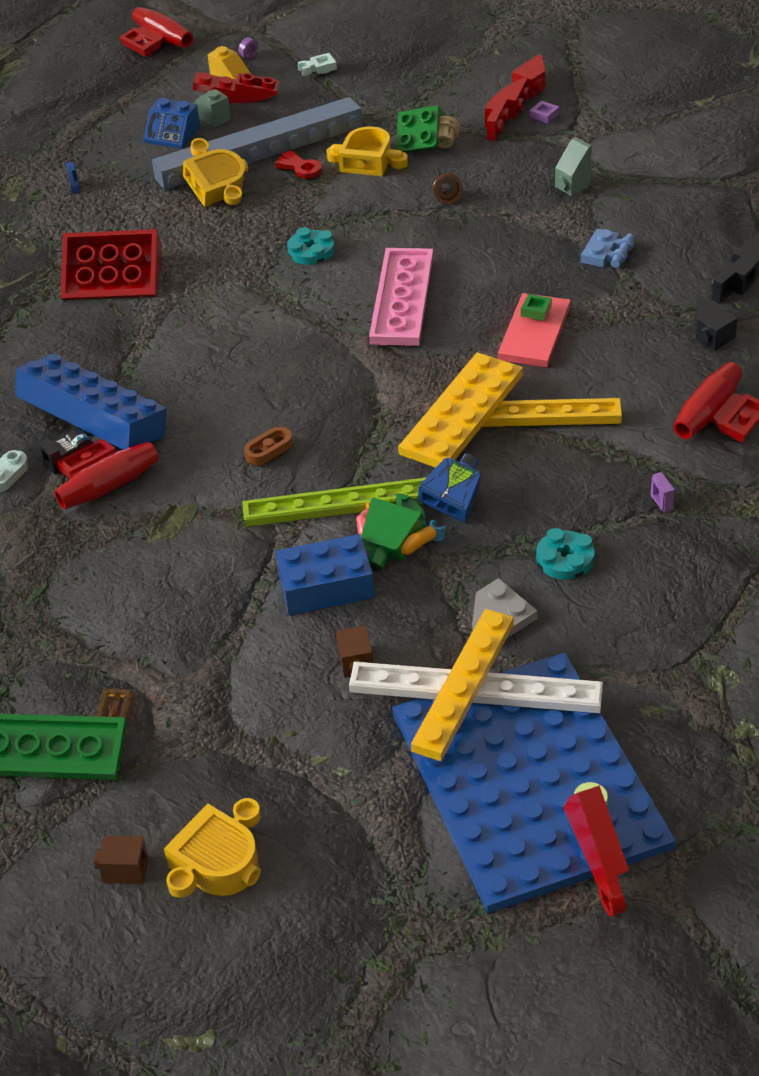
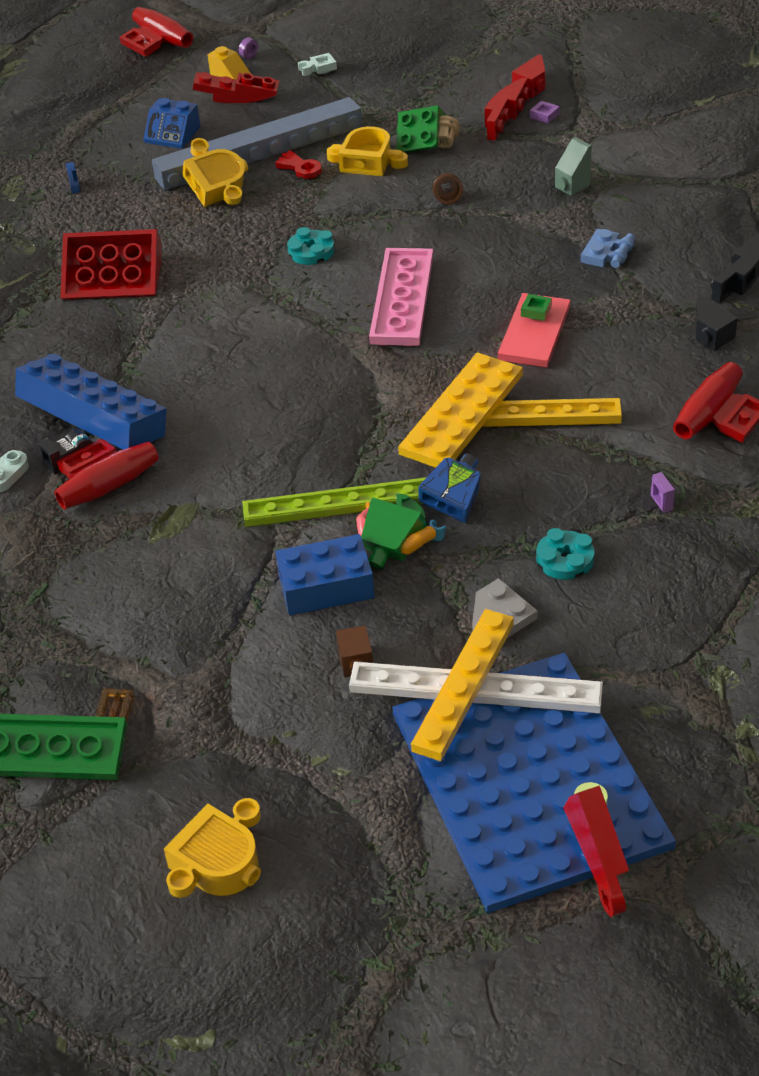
(122, 859): reddish brown brick -> none
(213, 108): sand green slope -> none
(268, 445): dark orange plate -> none

